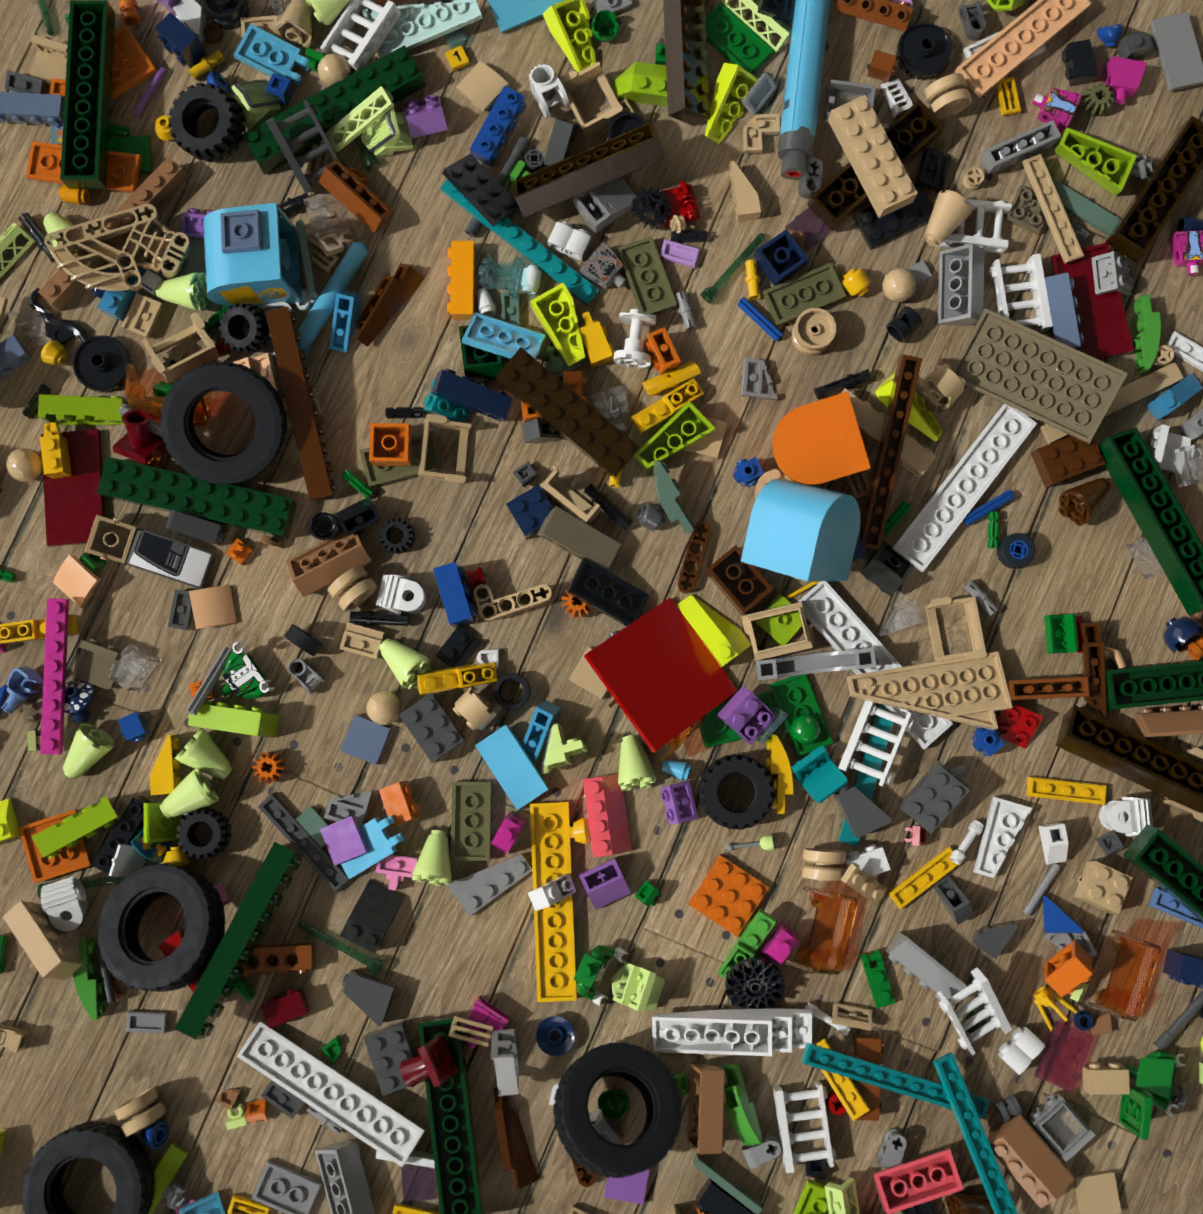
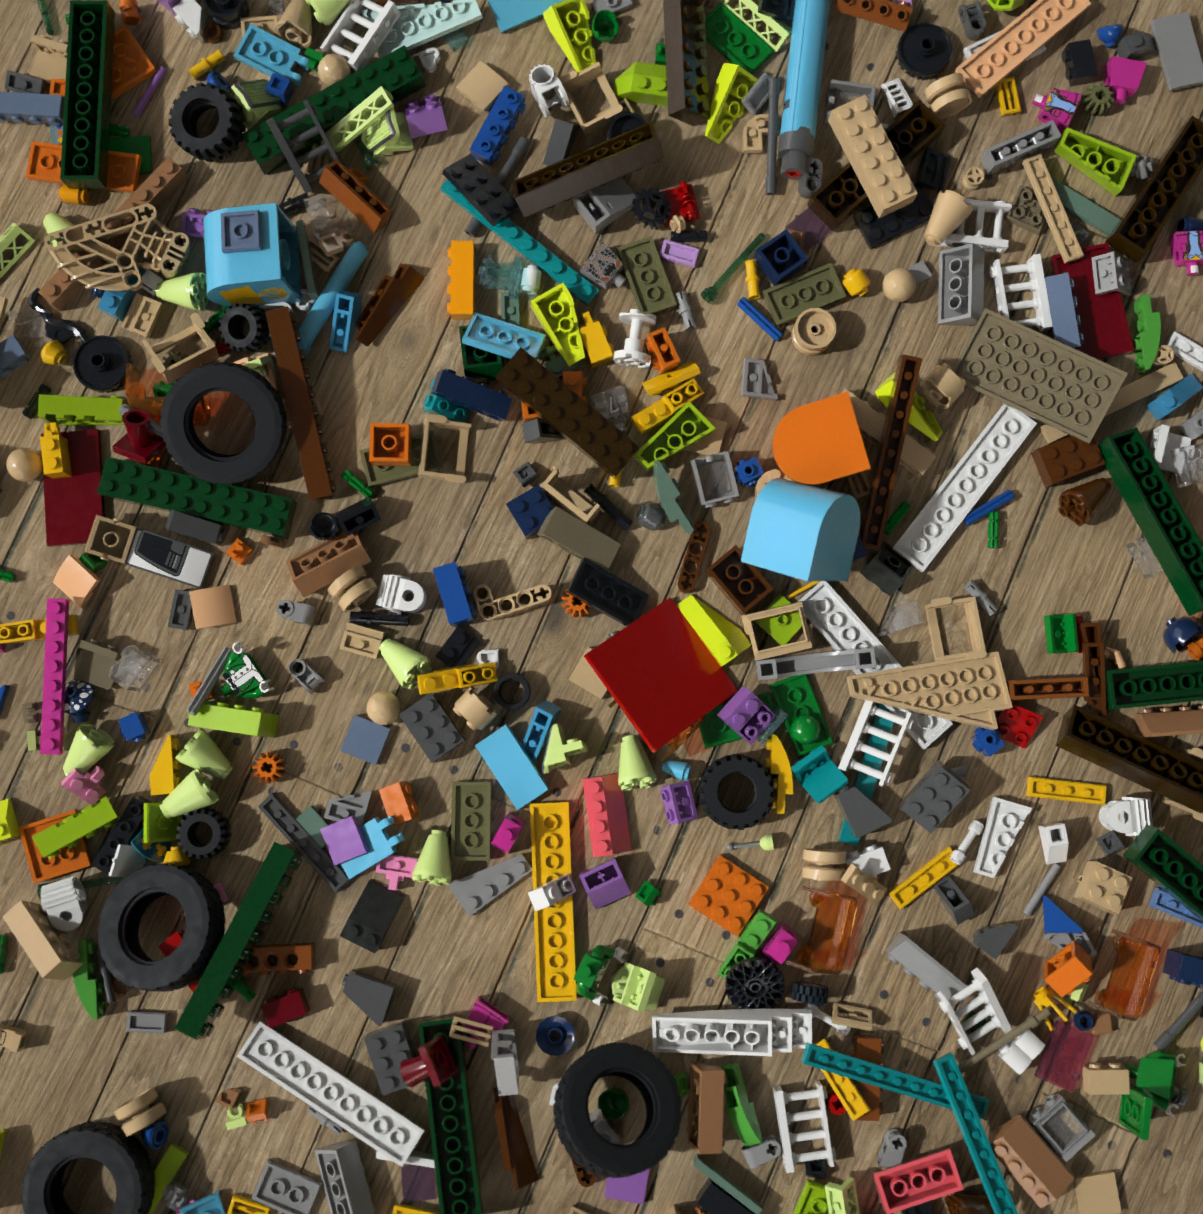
(20, 686): medium blue piece -> none
(36, 233): black pin -> none
(85, 785): none -> bright pink hinge
(163, 129): yellow cone -> none
(180, 41): dark blue brick -> none
(257, 365): none -> yellowish green tile
(282, 1099): dark grey plate -> none
(298, 612): none -> light grey piece
(303, 640): black tyre -> none
(333, 1049): green tile -> none
(372, 963): clear green piece -> none
(396, 524): black tyre -> none
(404, 412): black axle -> none
(429, 59): none -> white tile
(457, 58): yellow tile -> none
(476, 577): red wheel -> none
(485, 303): white cone -> none
(519, 171): bright green tile -> none
(534, 164): dark grey wheel -> none
(569, 241): white brick -> none
(580, 831): yellow cone -> none
(714, 479): none -> window
(744, 195): tan slope -> none
(773, 94): none -> dark grey piece
(810, 993): none -> black wheel
(850, 381): black pin -> none
(877, 979): green plate -> none
(882, 66): dark orange brick -> none
(902, 325): black wheel -> none
(918, 835): tile -> none
(1008, 1108): dark grey wheel -> none
(1010, 555): black wheel -> none
(1031, 1022): none -> dark tan bar

